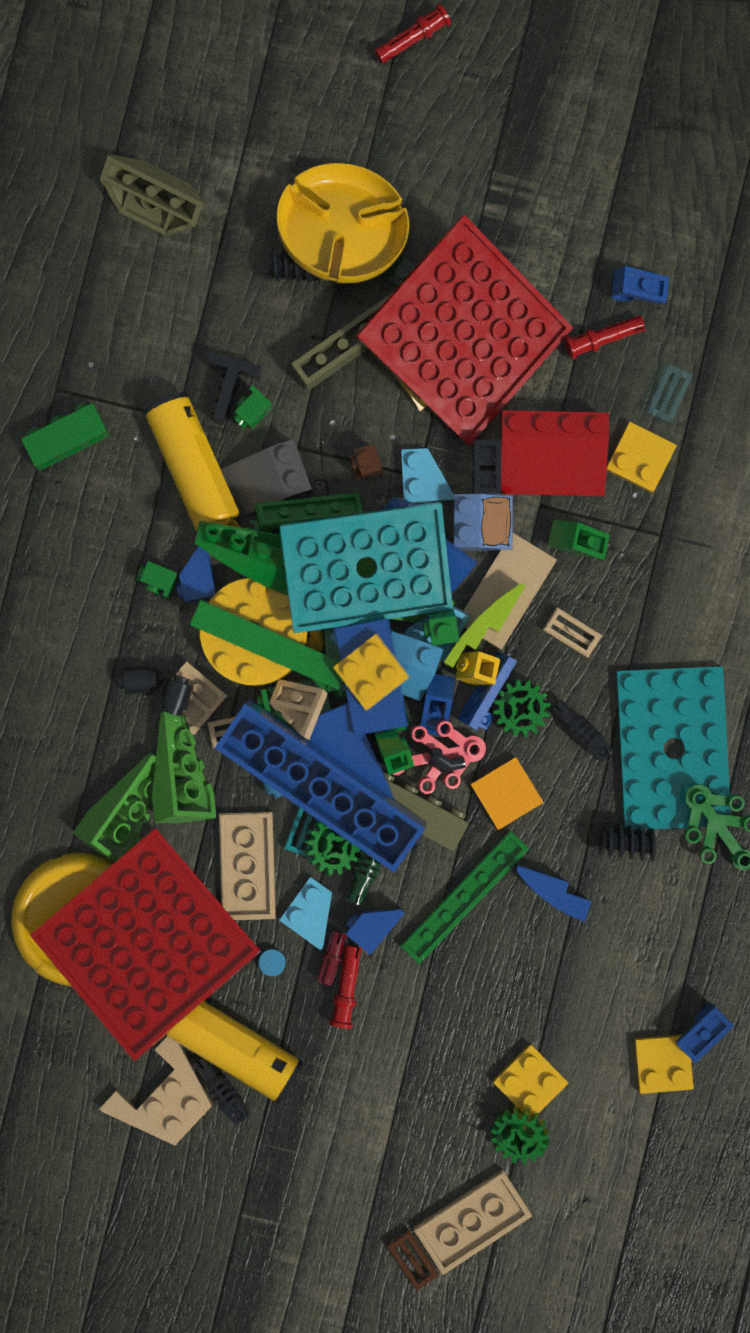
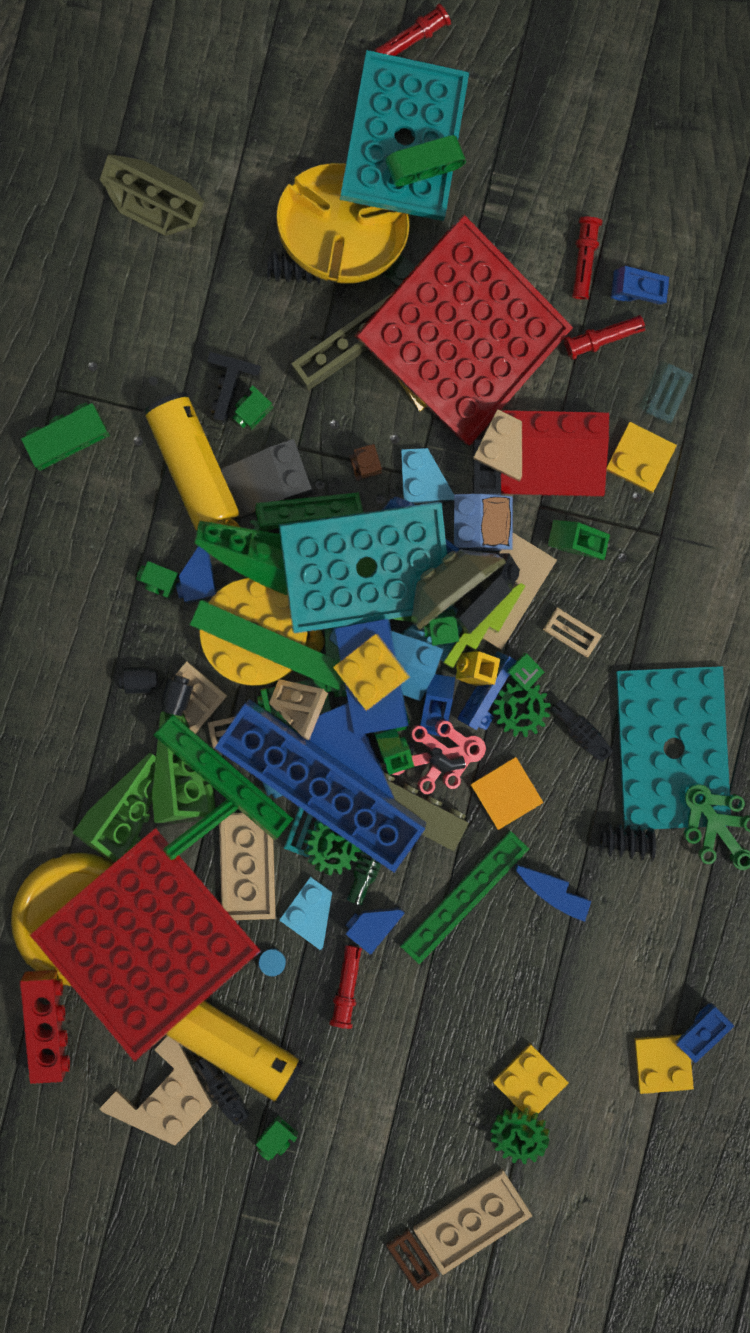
(44, 1067): none -> red brick
(199, 829): none -> green axle
(223, 777): none -> green tile
(275, 1138): none -> green brick
(331, 958): dark red axle -> none
(393, 97): none -> teal plate
(425, 160): none -> green beam
(450, 582): none -> olive wedge
(487, 594): none -> black slope
(502, 446): none -> tan wing
(525, 672): none -> green tile
(584, 244): none -> red pin

